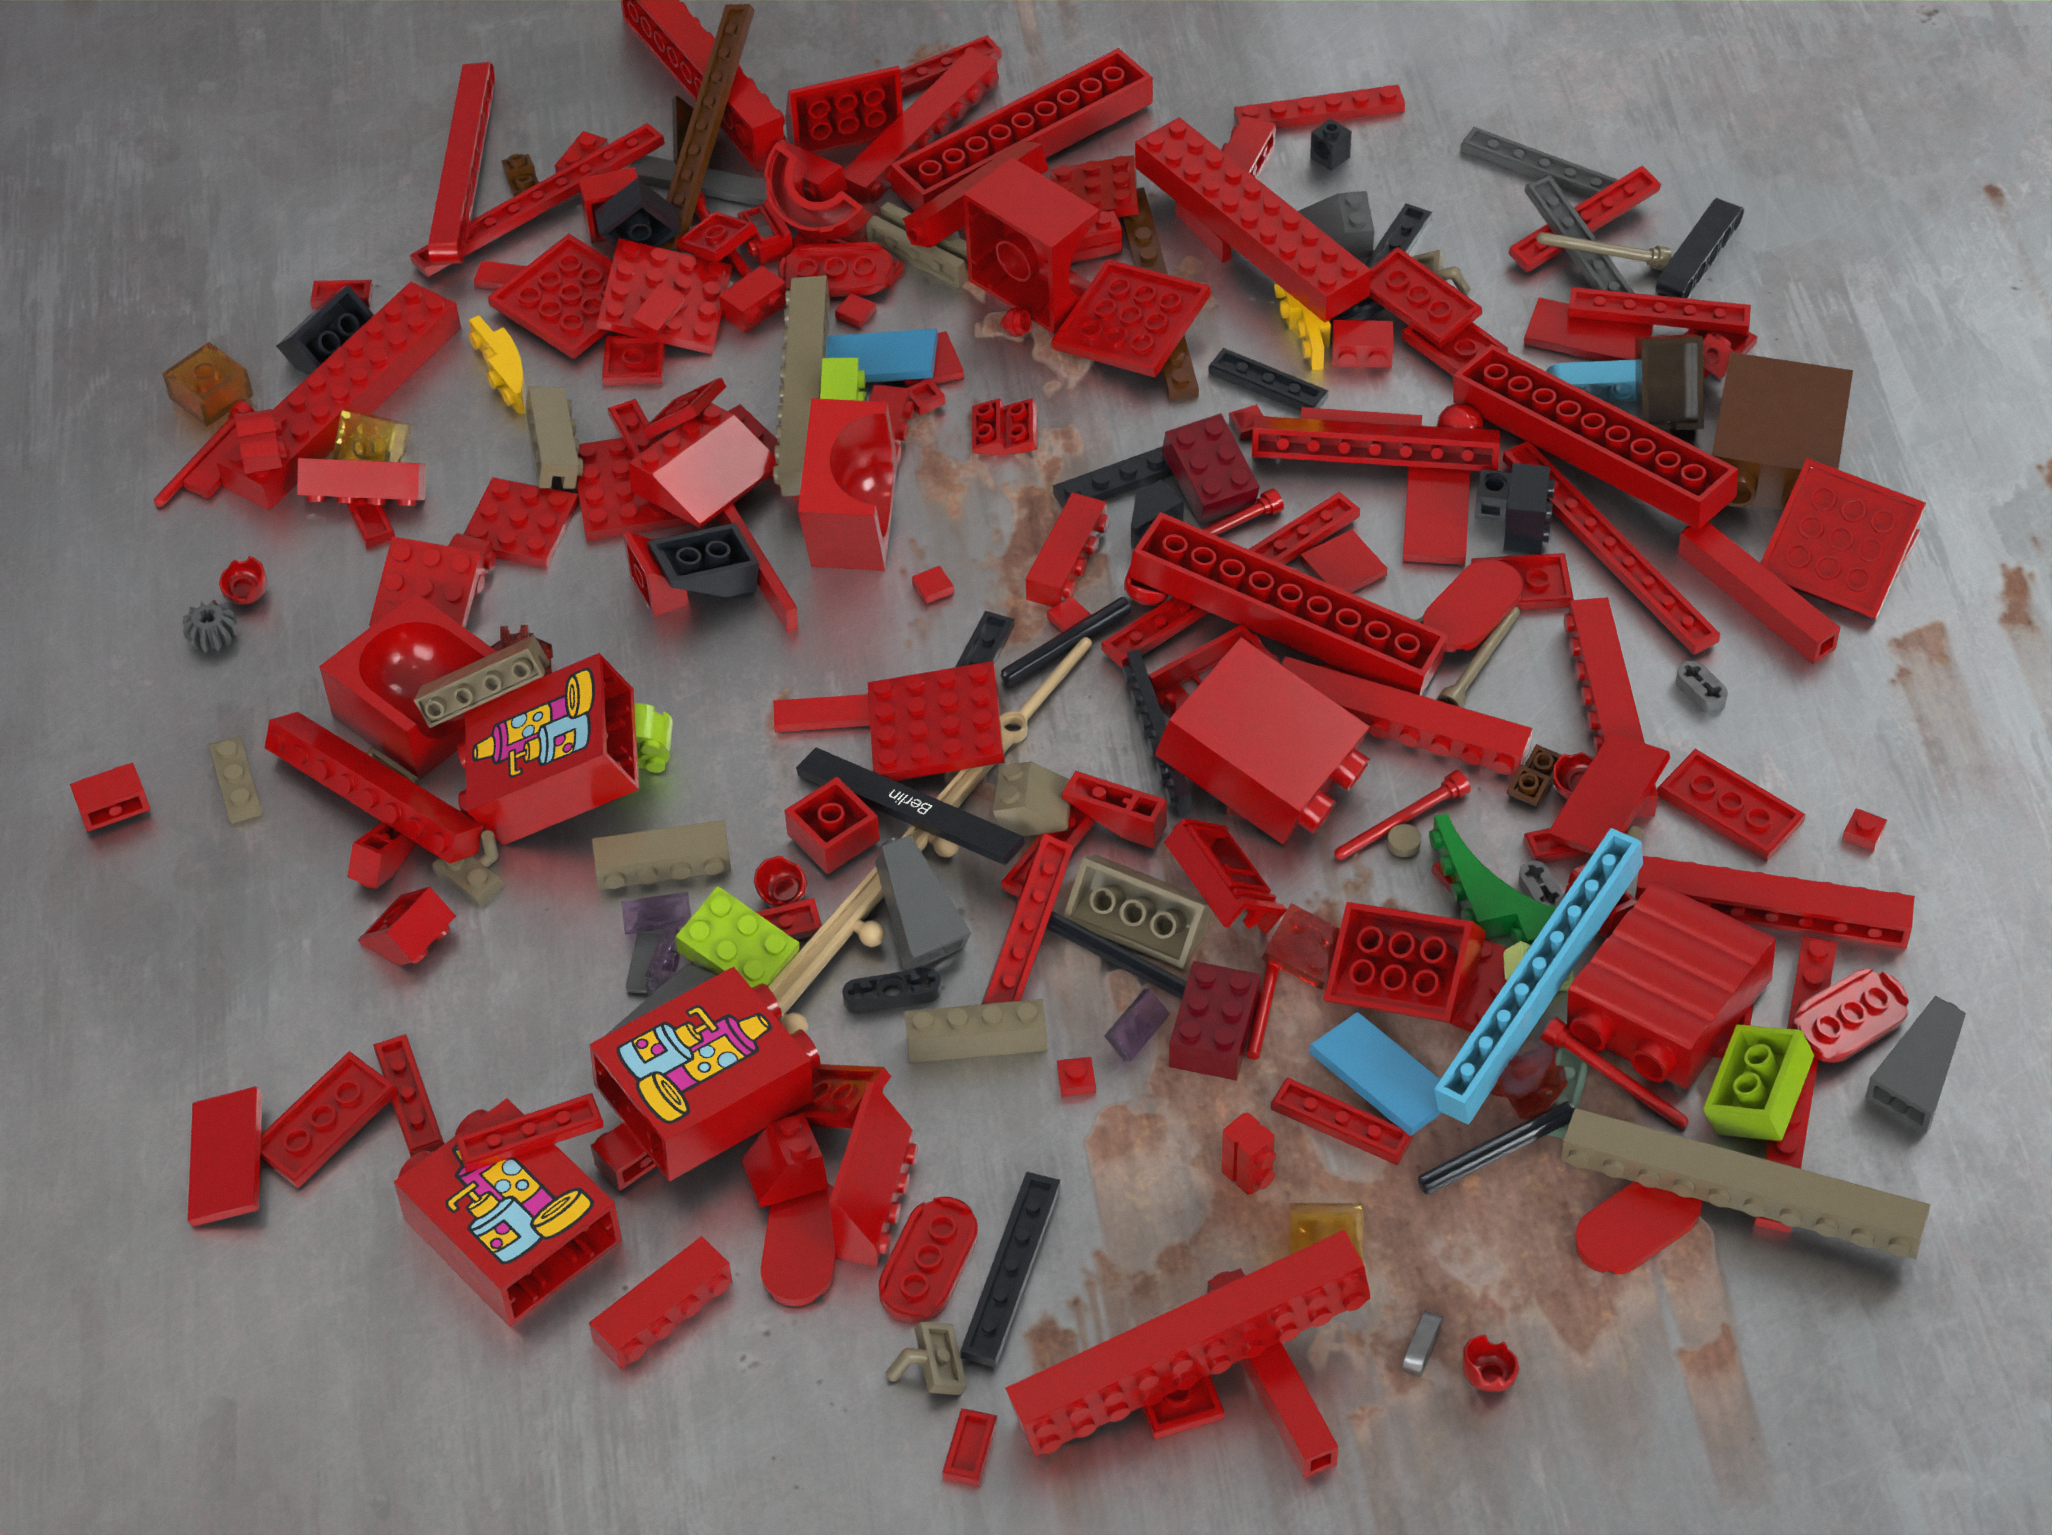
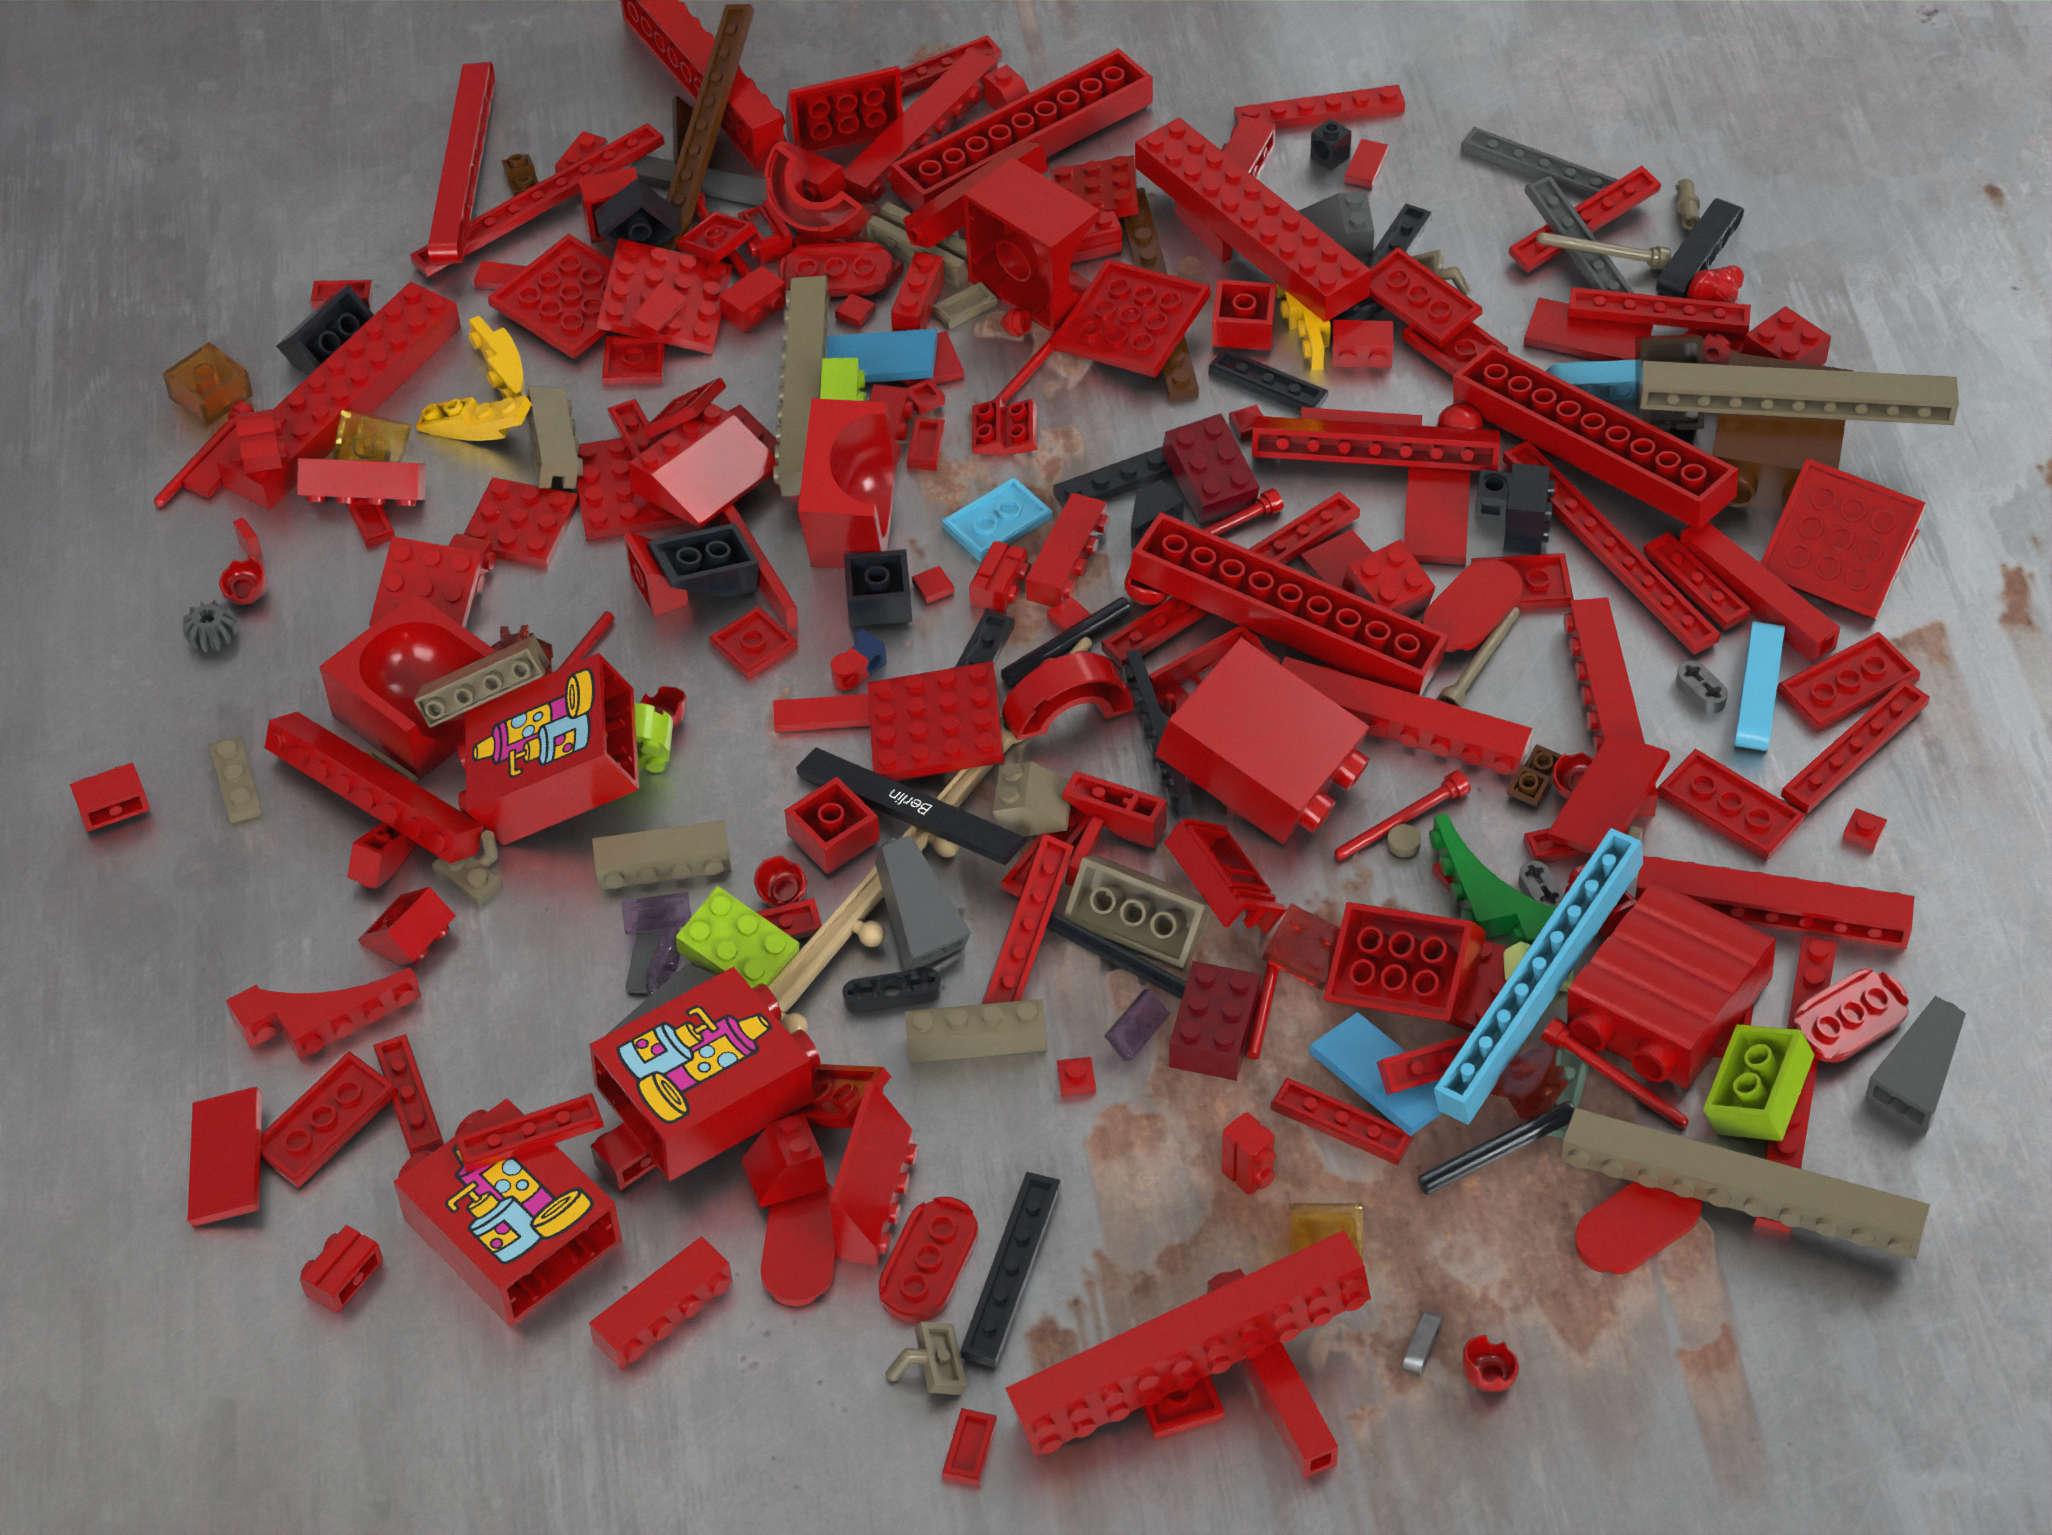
(247, 538): none -> red tile
(319, 1018): none -> red arch
(340, 1268): none -> red brick
(473, 422): none -> yellow slope
(589, 639): none -> red bar
(671, 701): none -> red hair
(753, 642): none -> red tile
(858, 662): none -> leg
(877, 587): none -> black brick
(918, 292): none -> red brick
(926, 444): none -> red tile
(965, 305): none -> dark tan tile
(997, 516): none -> medium azure tile
(999, 577): none -> red brick
(1003, 87): none -> red slope
(1027, 371): none -> red bar
(1061, 685): none -> red brick
(1084, 848): none -> red tile
(1244, 314): none -> red brick
(1366, 163): none -> red tile
(1390, 580): none -> red brick
(1419, 1065): none -> red plate
(1687, 203): none -> dark tan pin
(1697, 581): none -> red plate
(1717, 284): none -> red hair
(1759, 686): none -> medium azure beam
(1788, 338): none -> red brick
(1799, 393): none -> dark tan brick
(1847, 682): none -> red tile
(1855, 746): none -> red plate

